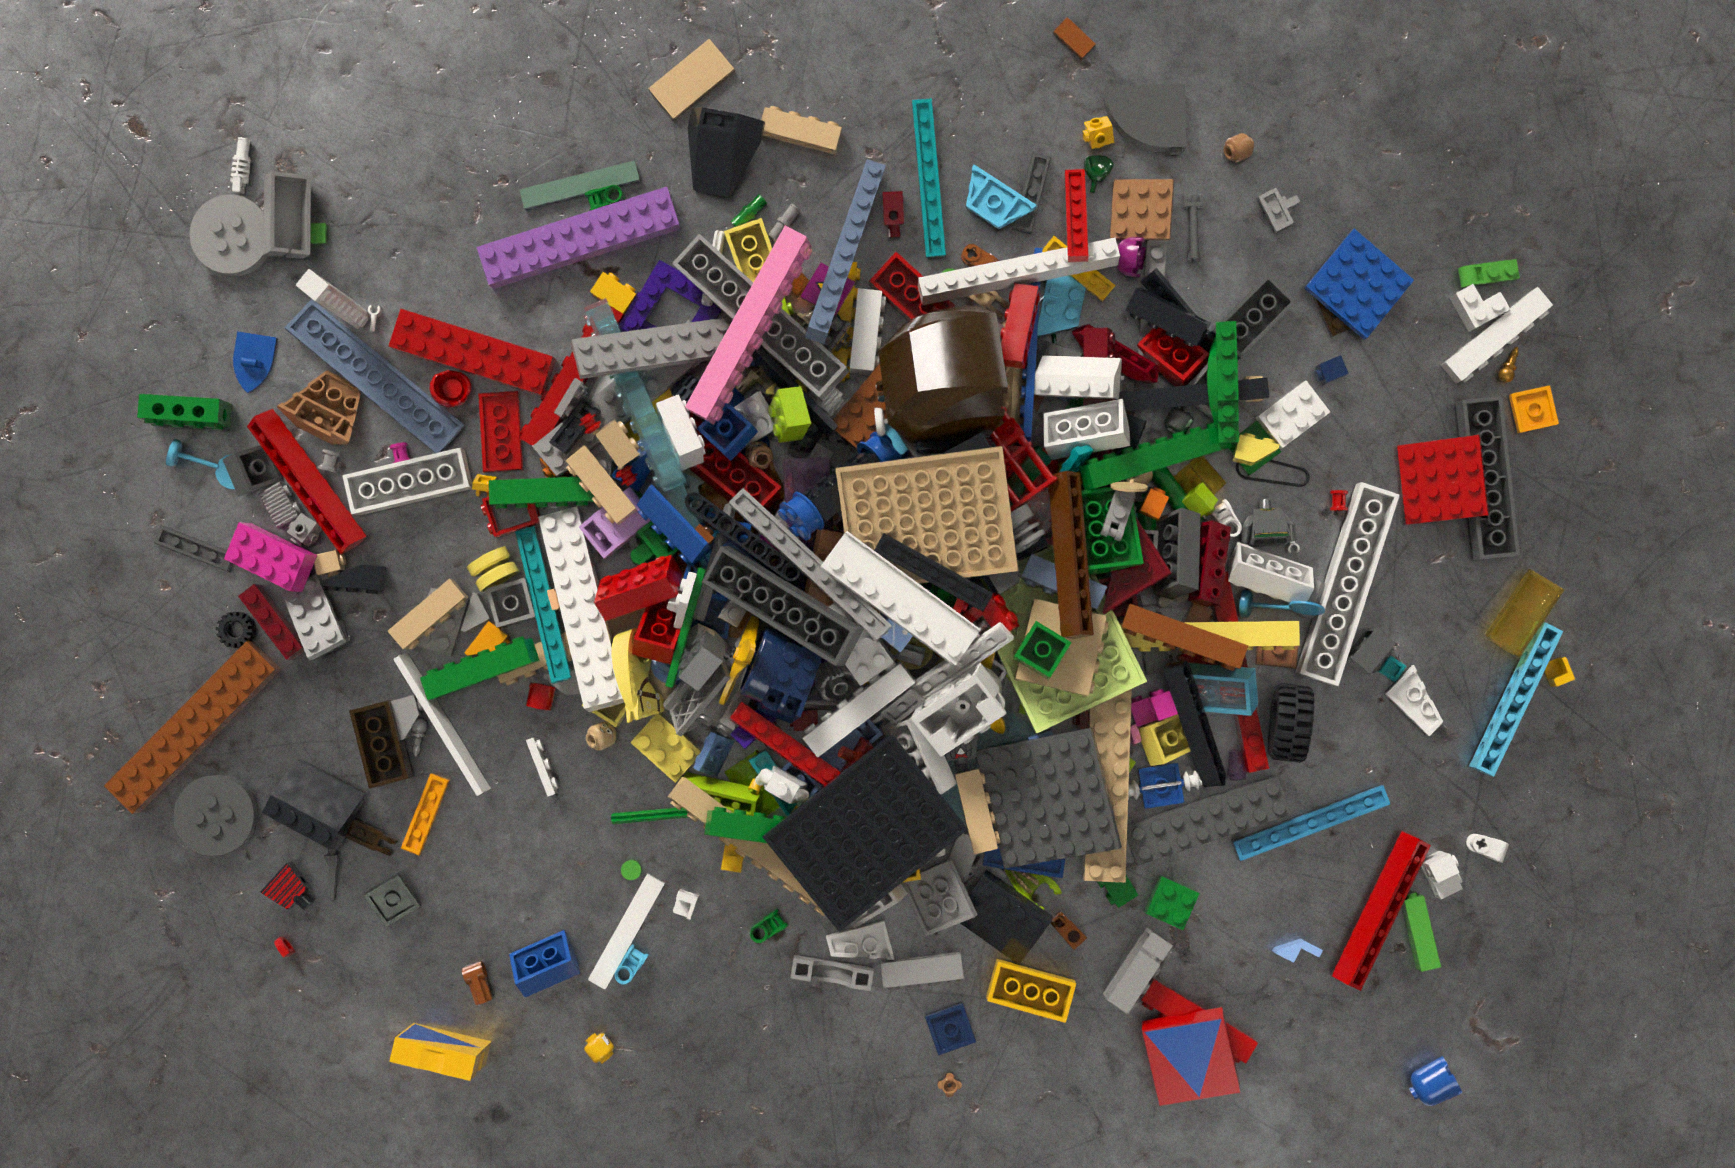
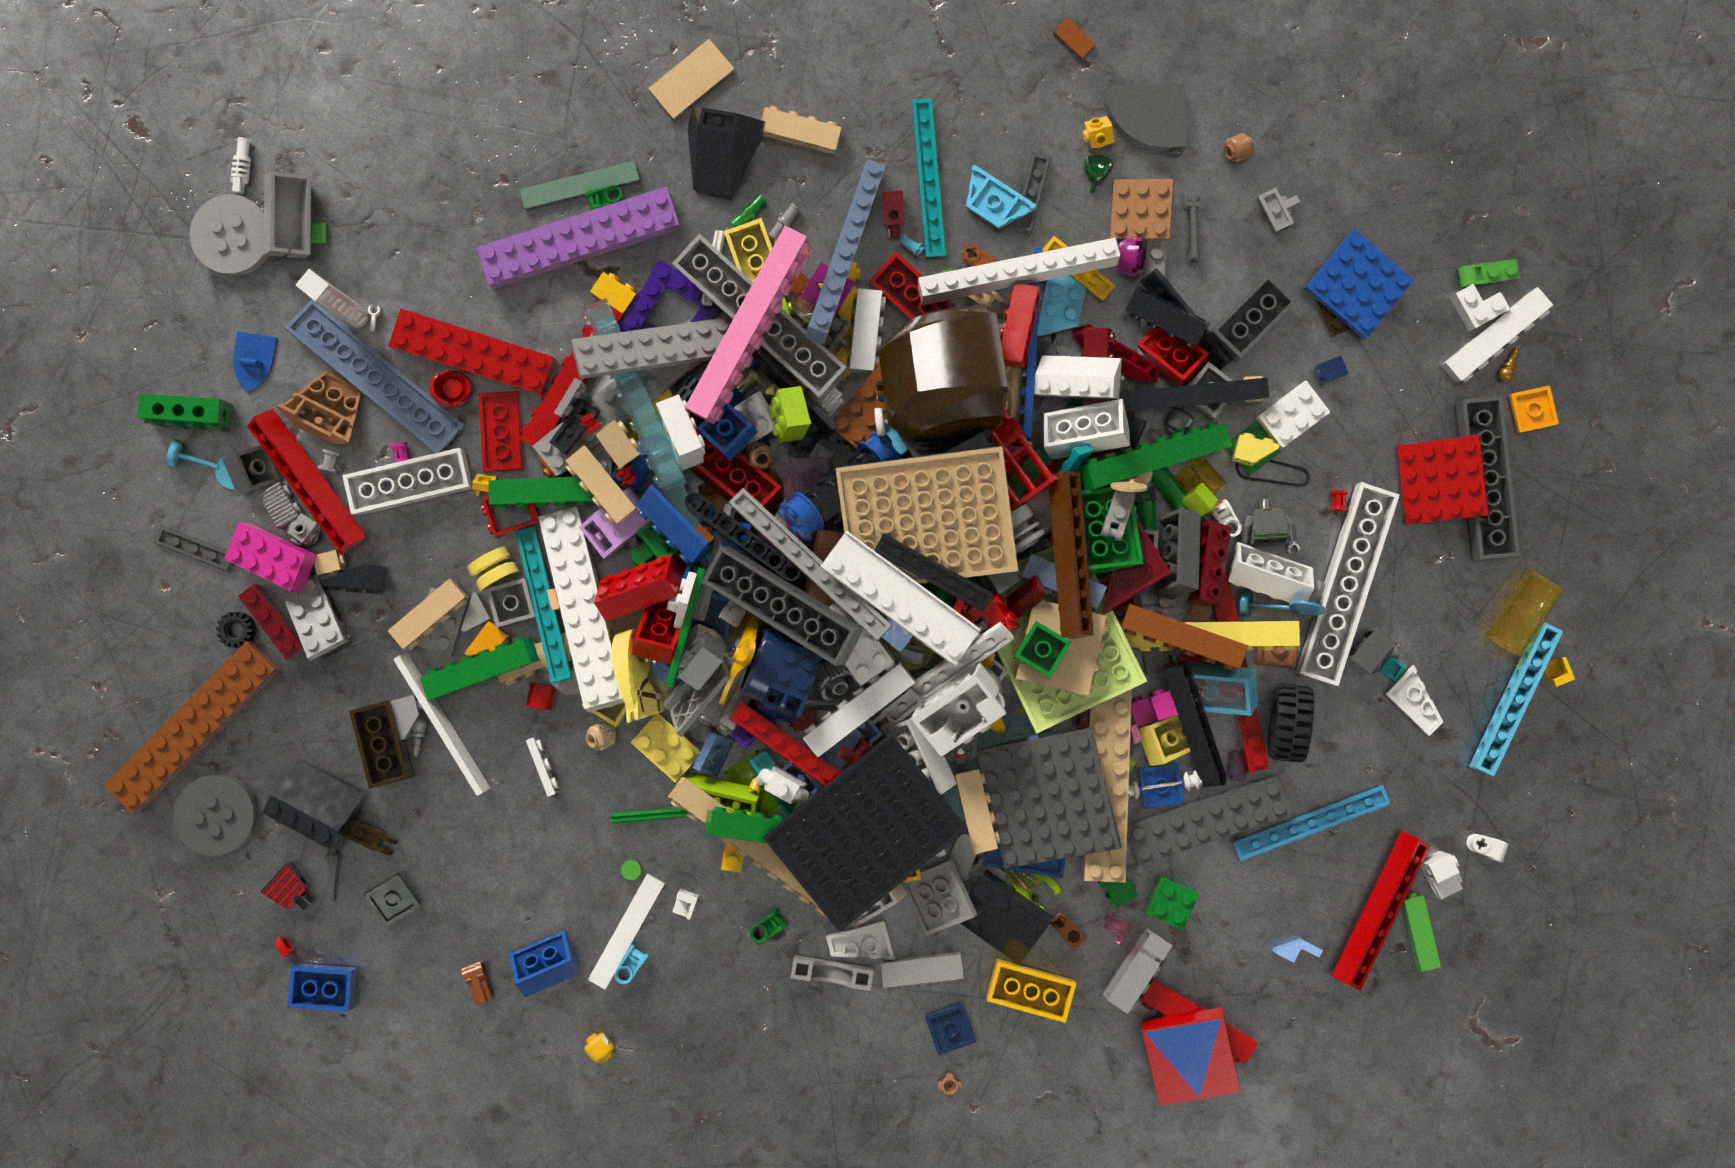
(322, 987): none -> blue brick
(425, 814): light orange tile -> none
(440, 1051): yellow tile -> none
(911, 245): none -> medium azure pin
(1026, 596): none -> dark red slope
(1076, 215): red plate -> none
(1118, 926): none -> clear pink tile
(1154, 503): orange brick -> none
(1223, 382): green piece -> none
(1434, 1083): blue cylinder -> none

